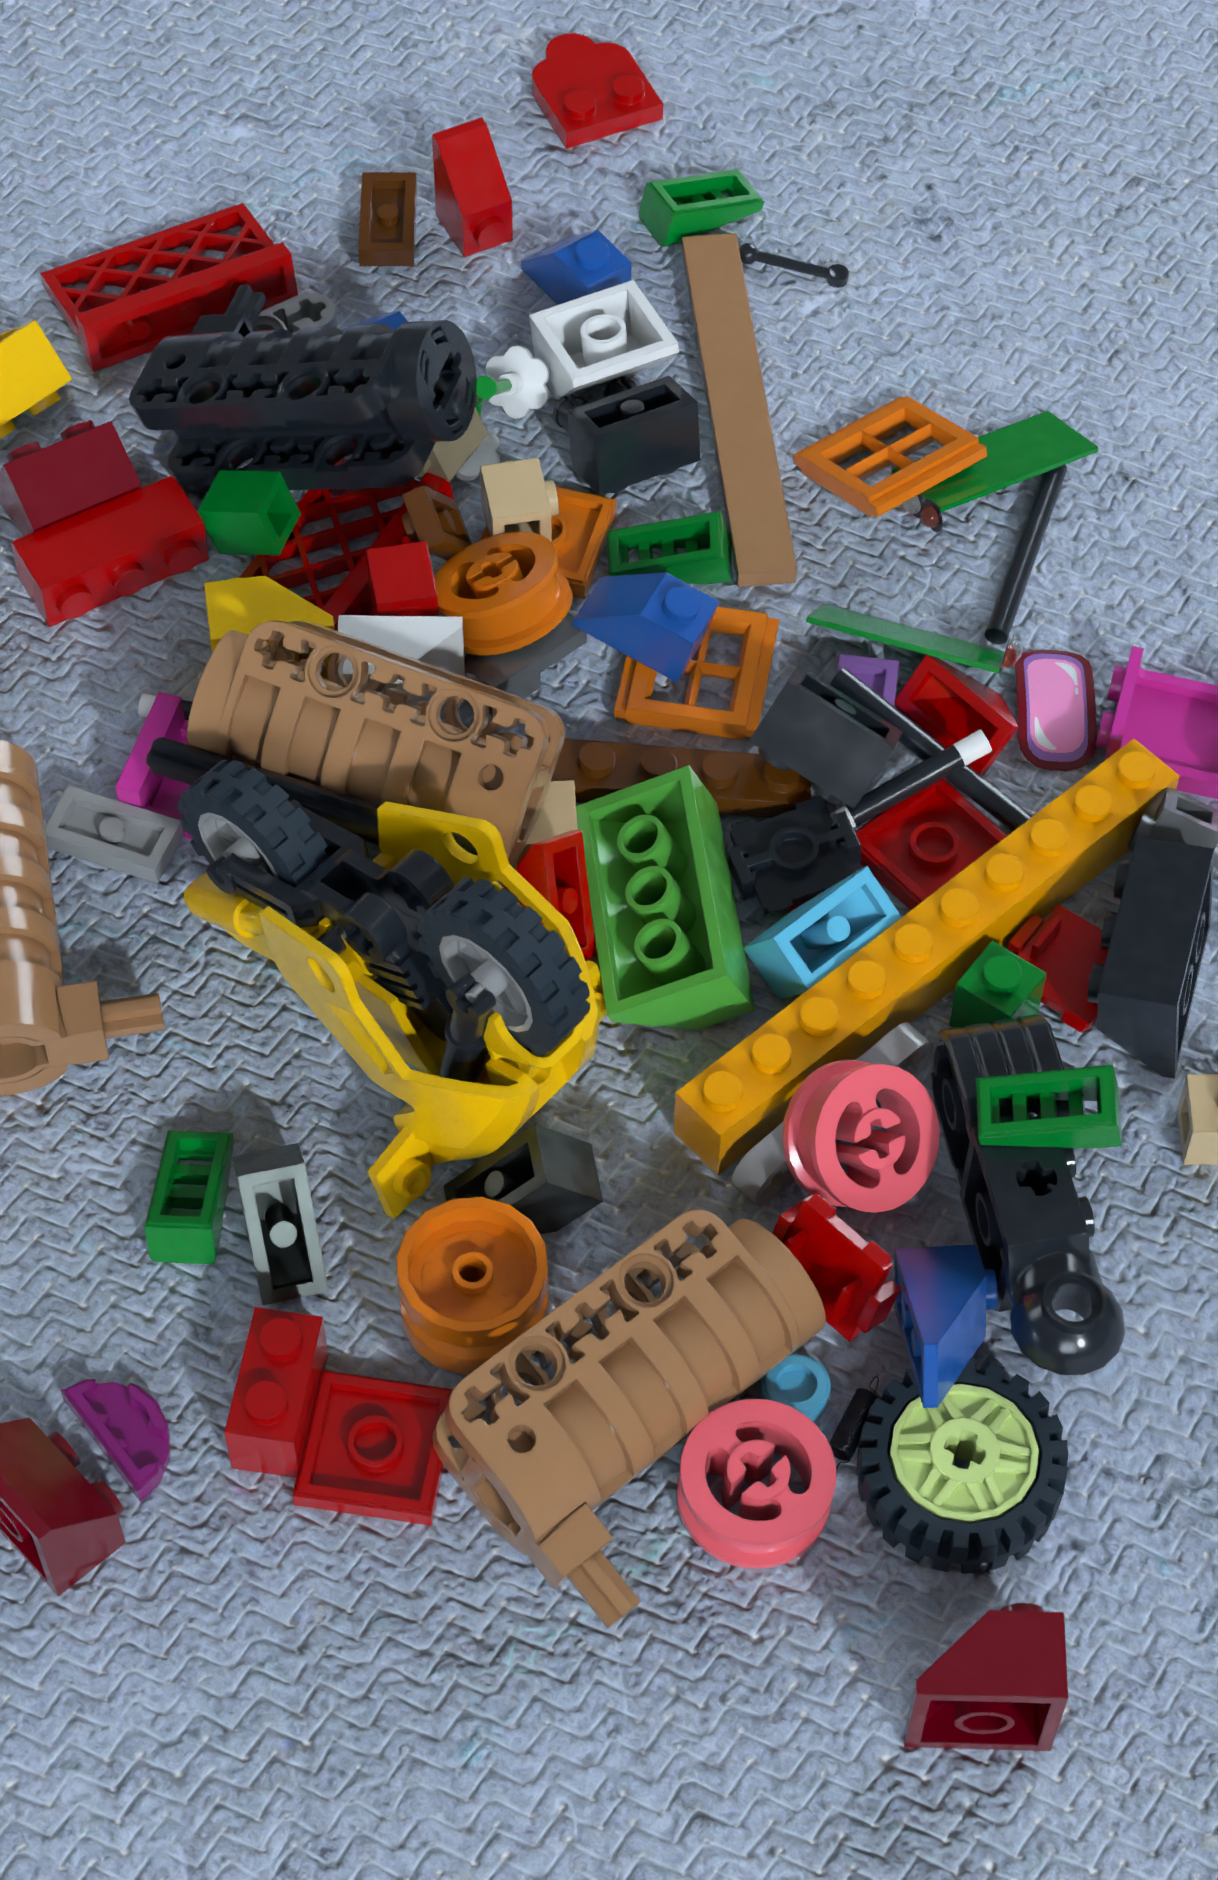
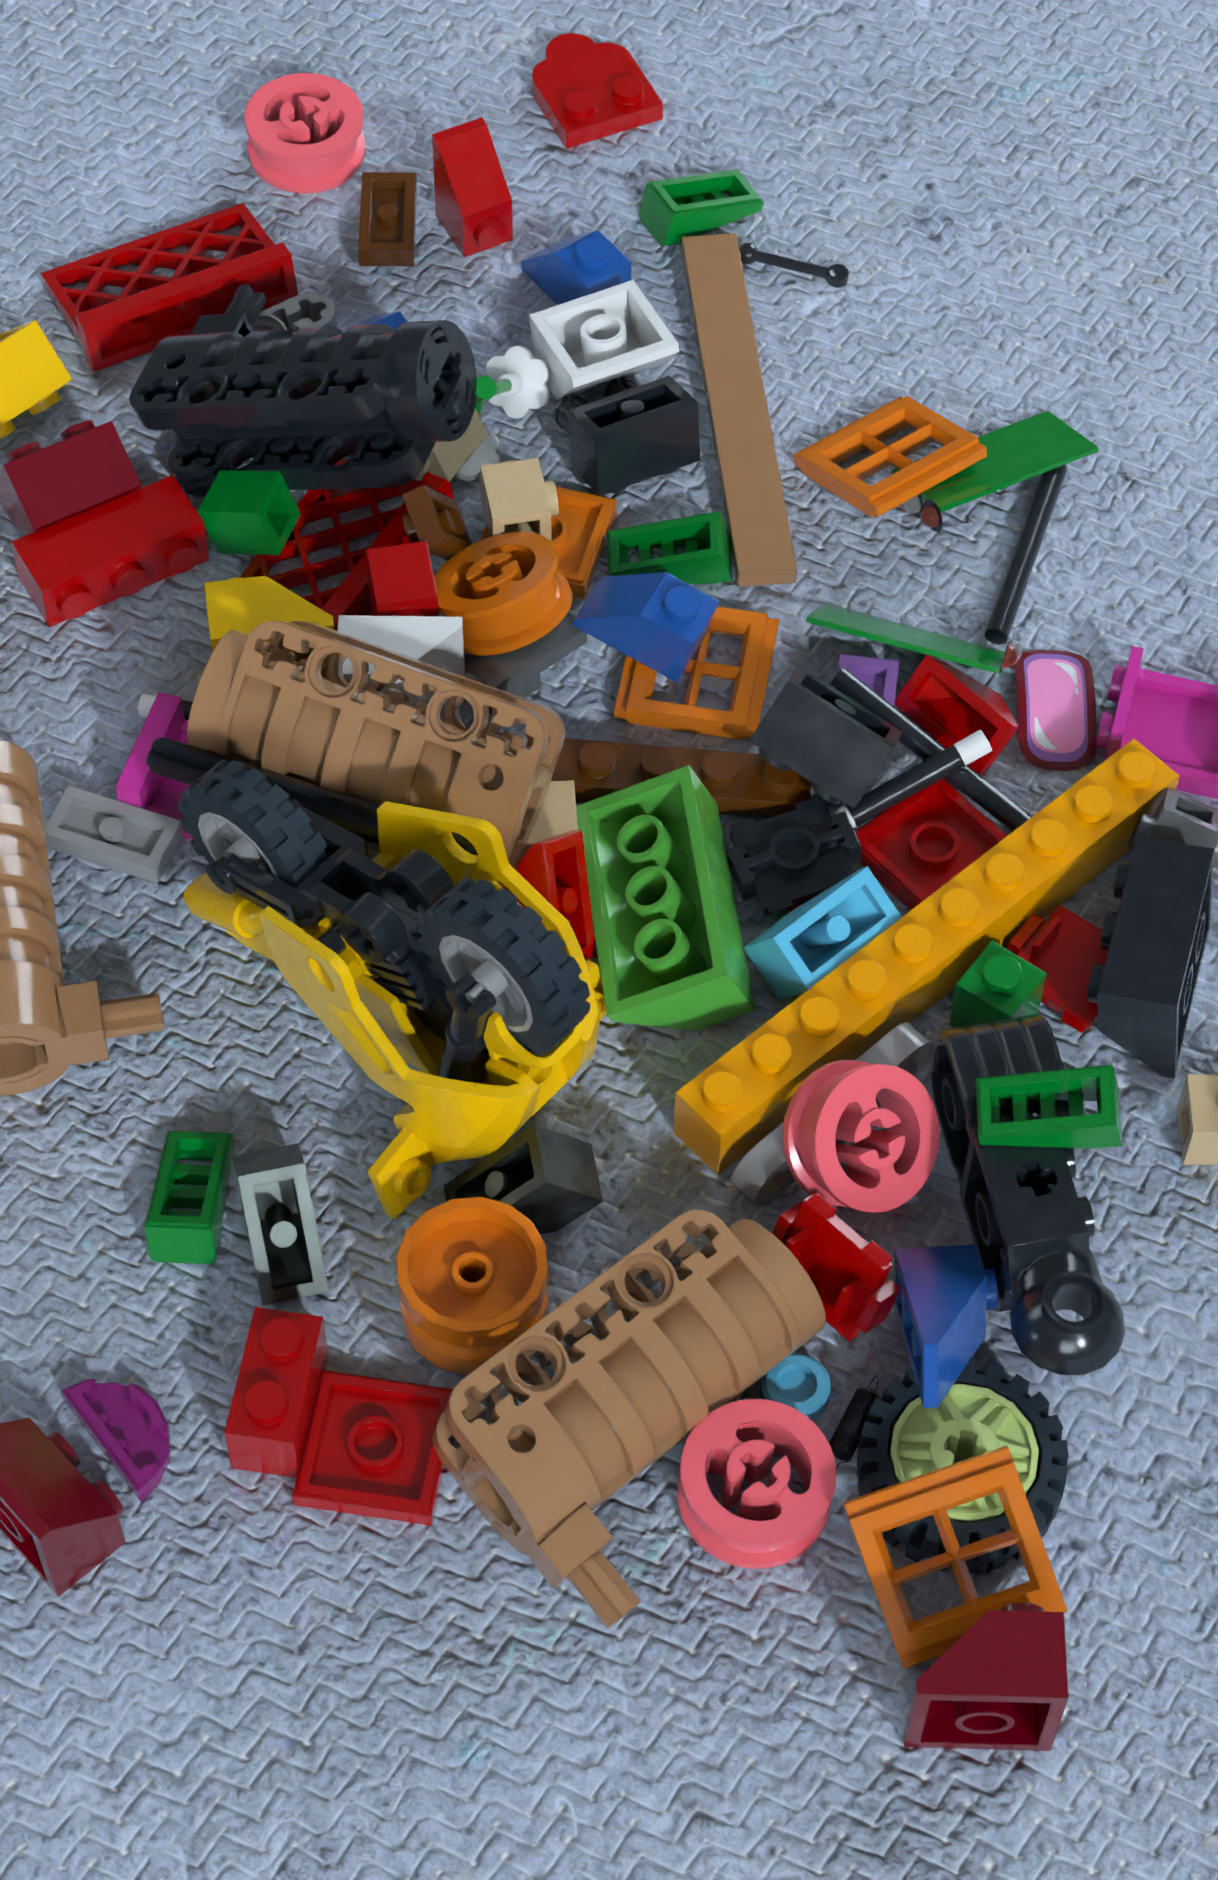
(305, 133): none -> coral wheel
(933, 1495): none -> orange piece

